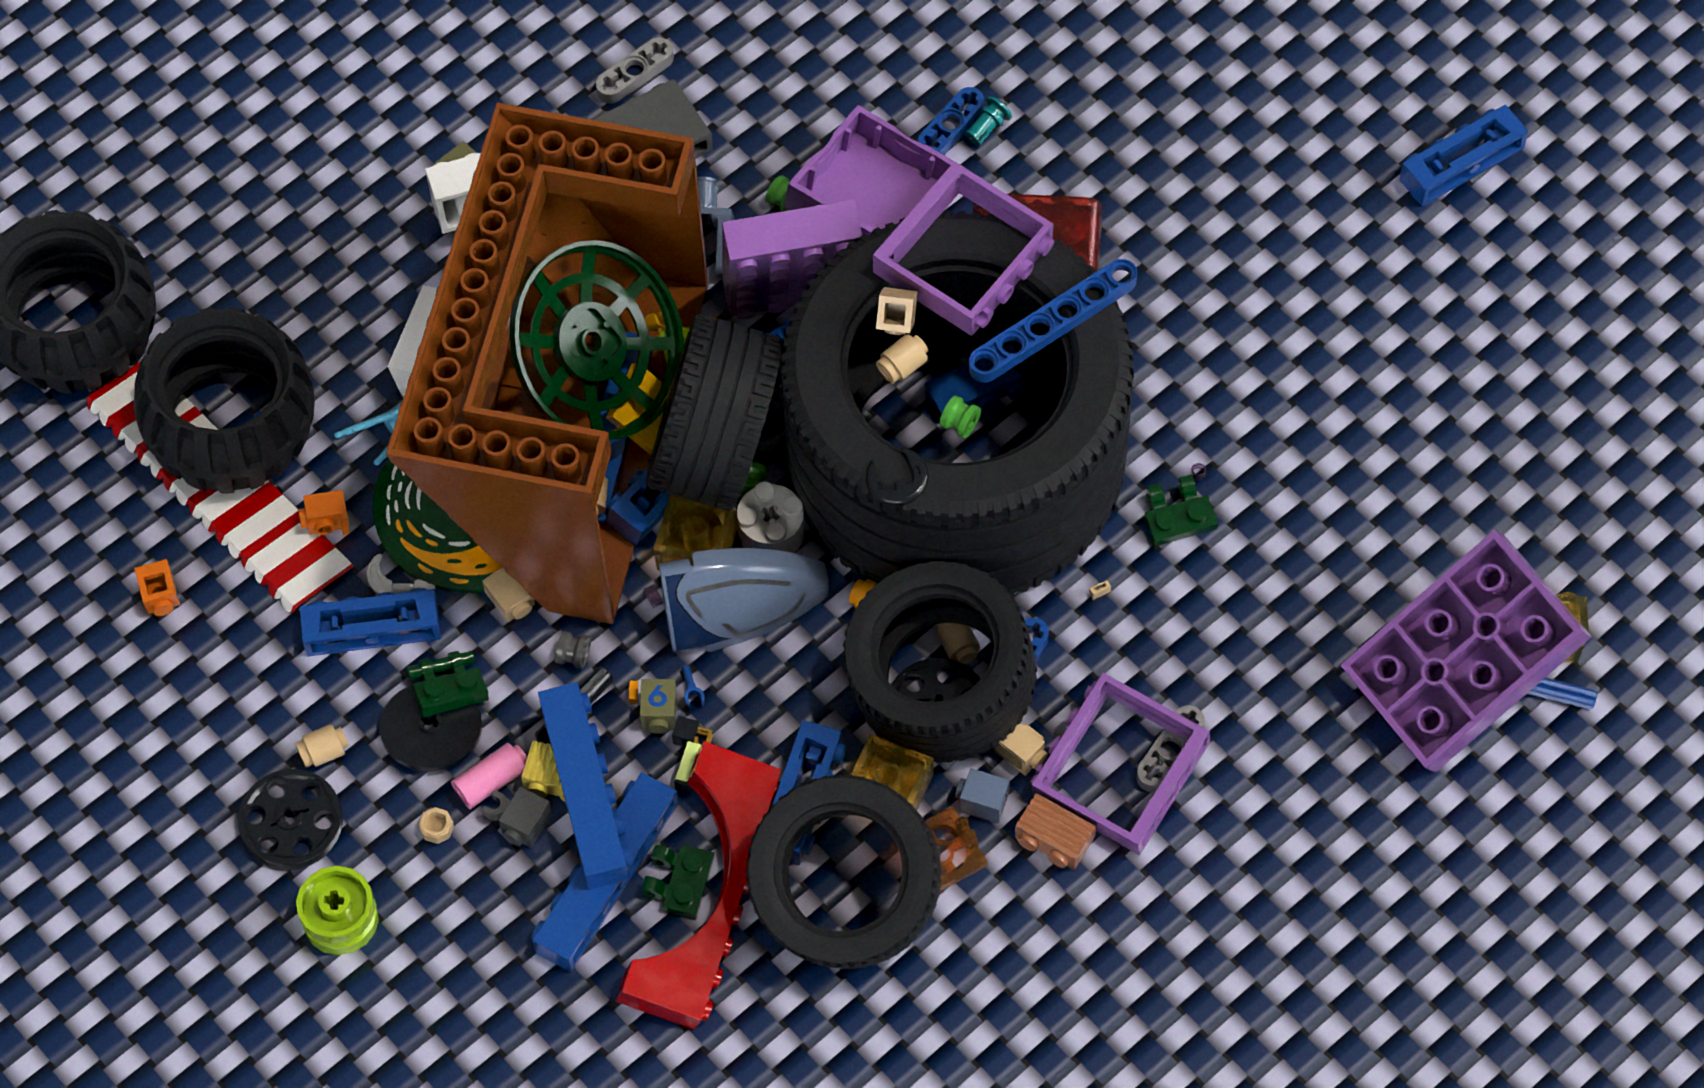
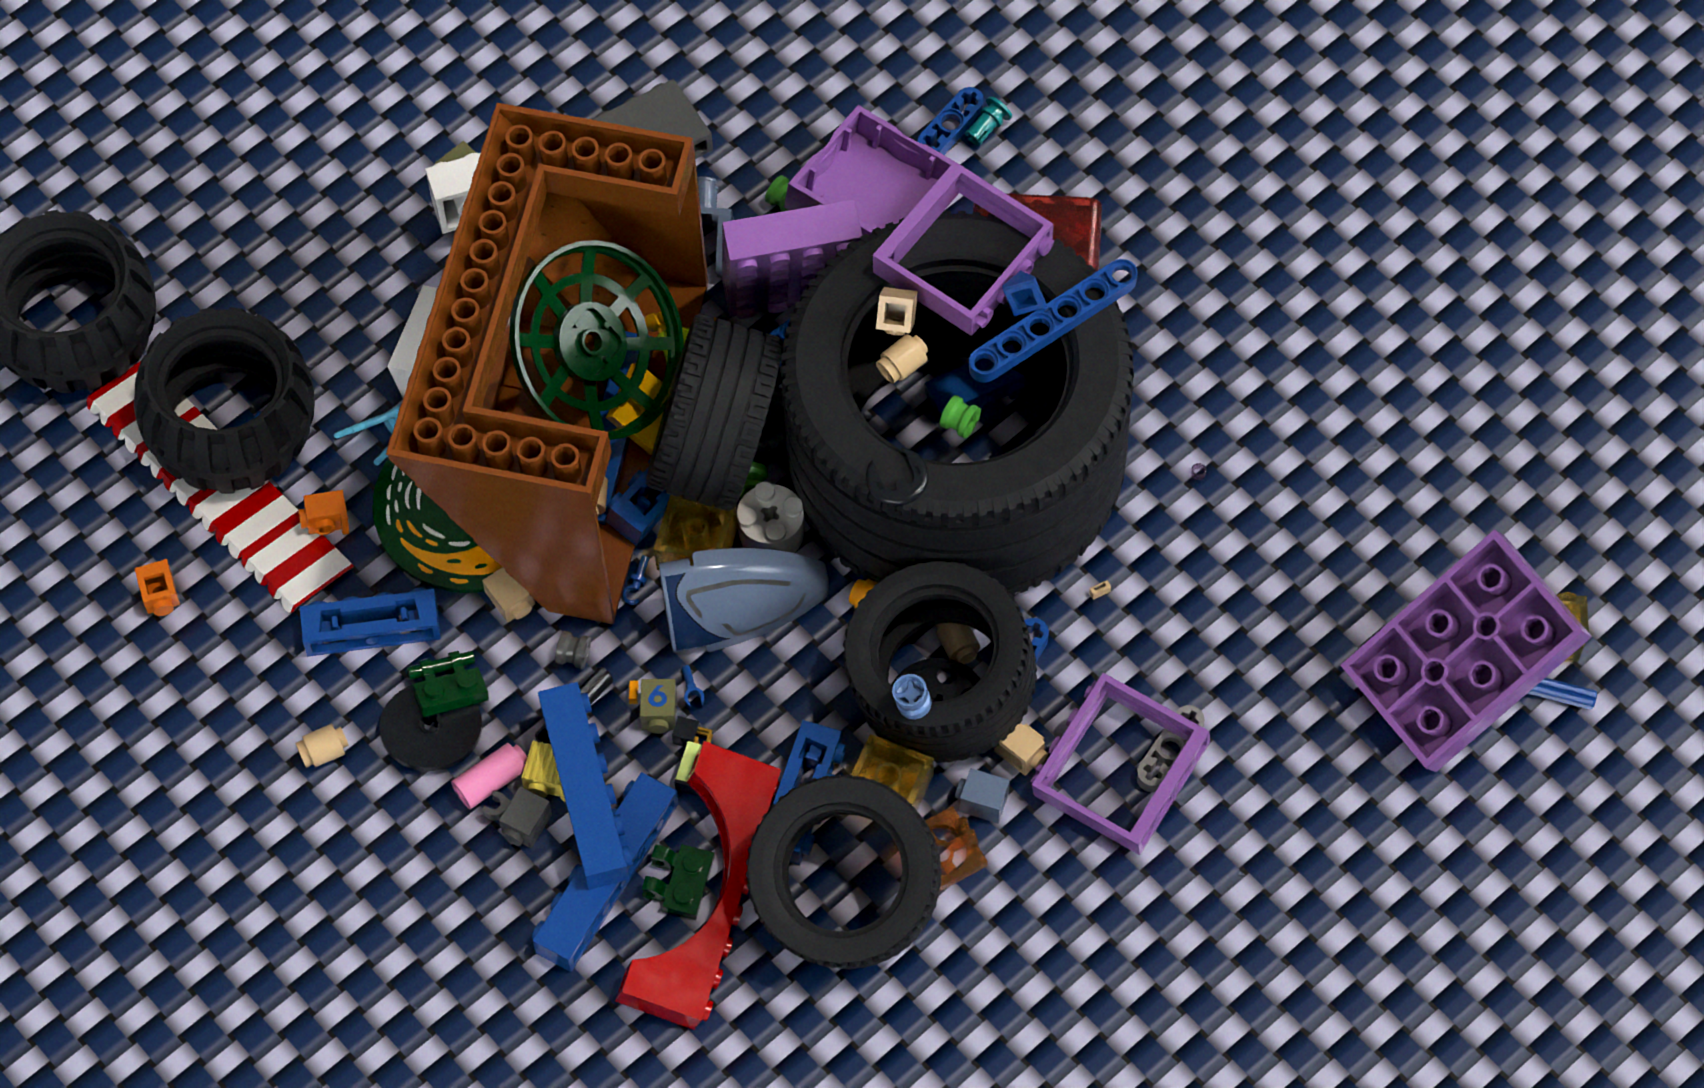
(277, 827): black wedge -> none
(337, 910): lime wheel -> none
(381, 584): white piece -> none
(436, 825): tan tile -> none
(628, 82): light grey beam -> none
(637, 579): none -> blue hand
(653, 596): clear purple piece -> none
(909, 688): none -> medium blue wheel
(1023, 294): none -> blue slope
(1054, 832): nougat brick -> none
(1180, 519): dark green plate -> none
(1464, 157): blue brick -> none

